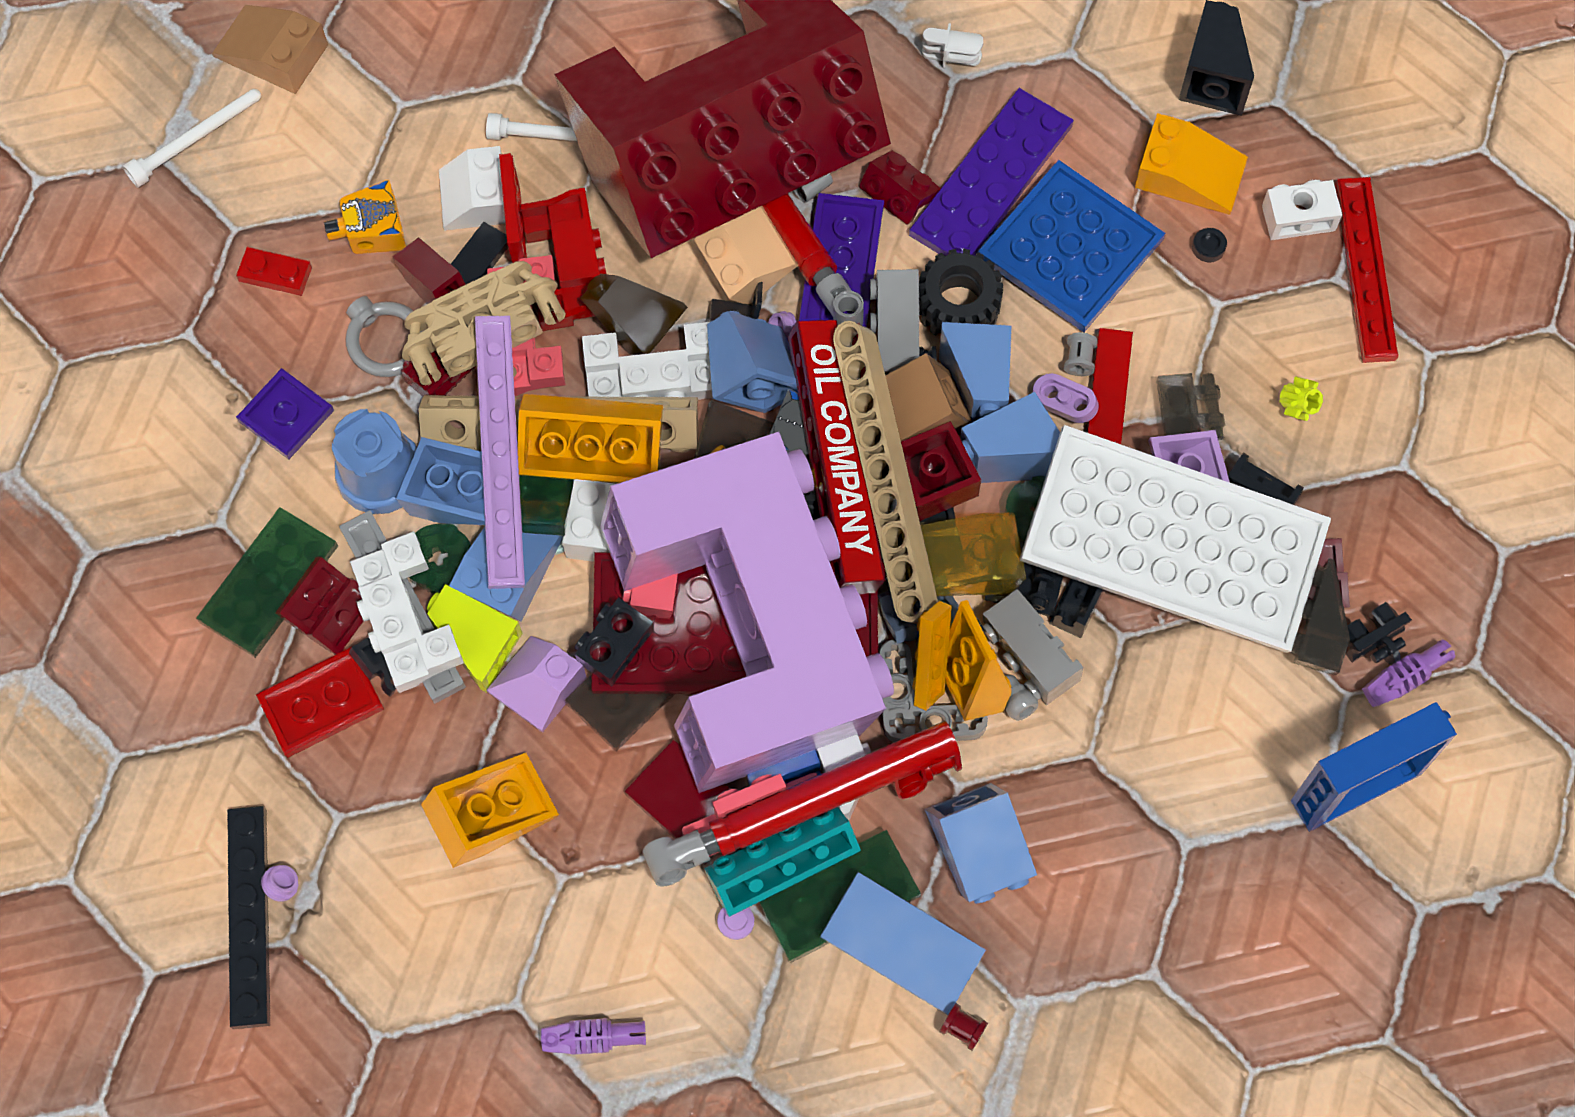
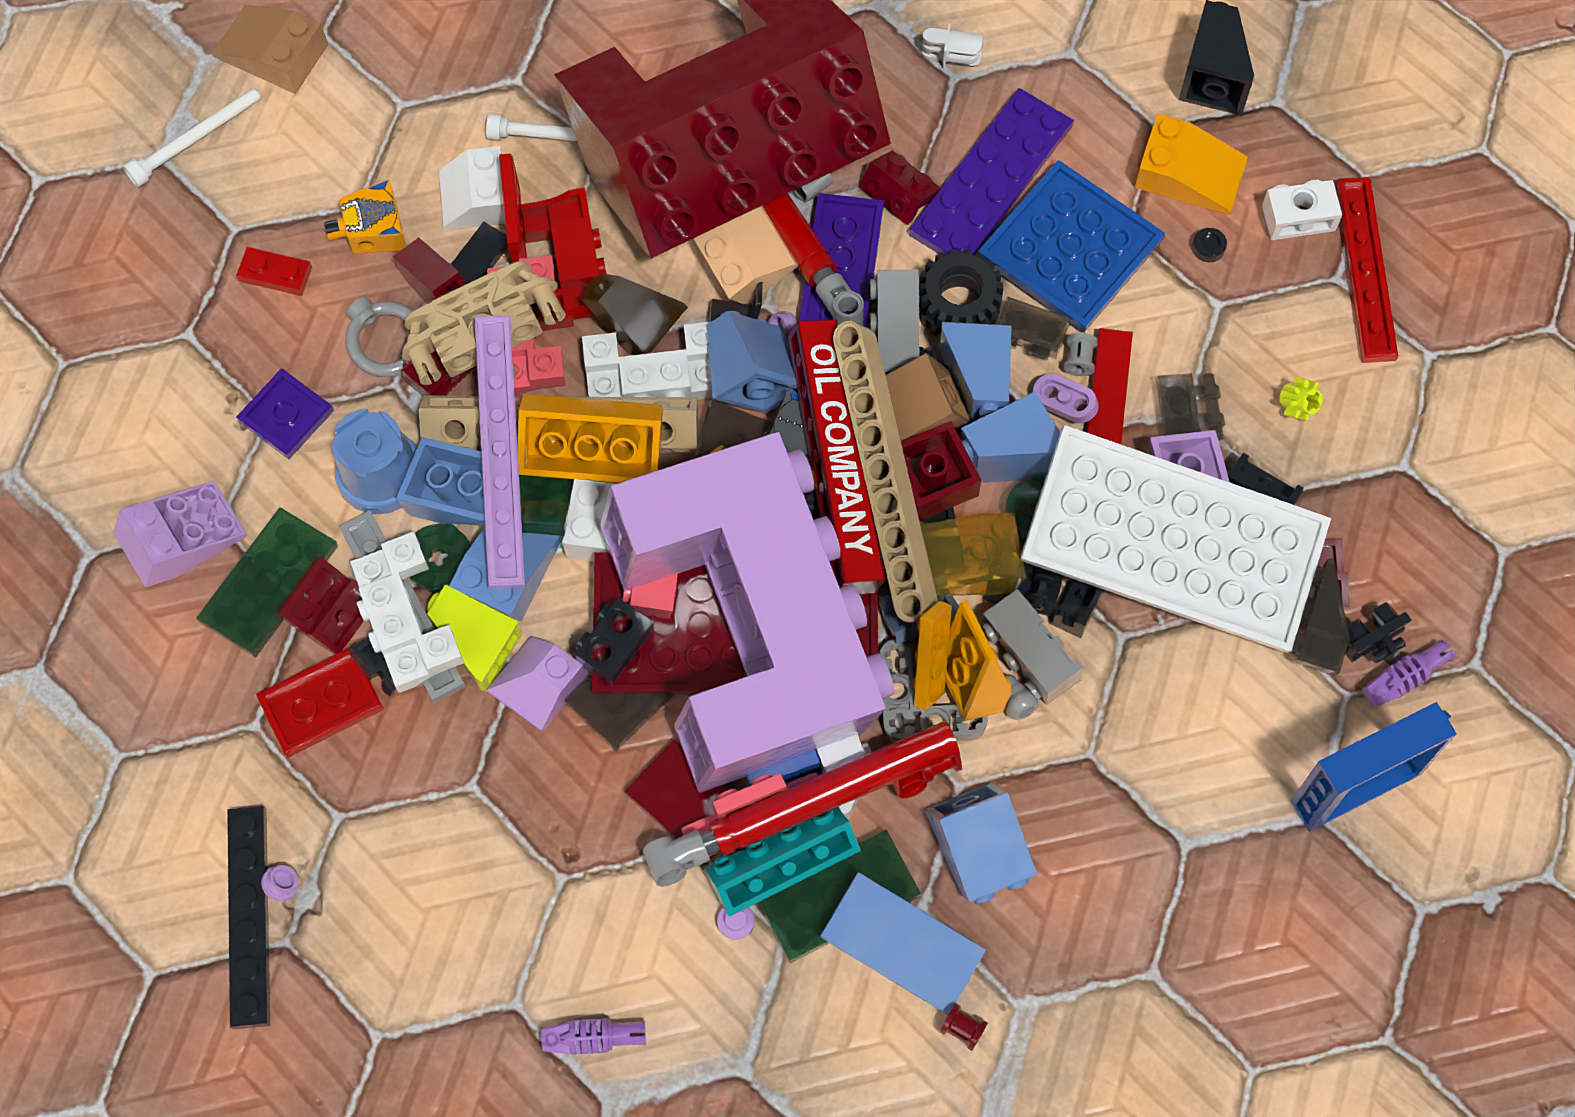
(176, 532): none -> lavender slope
(488, 808): light orange slope -> none
(1034, 328): none -> clear smoke bracket

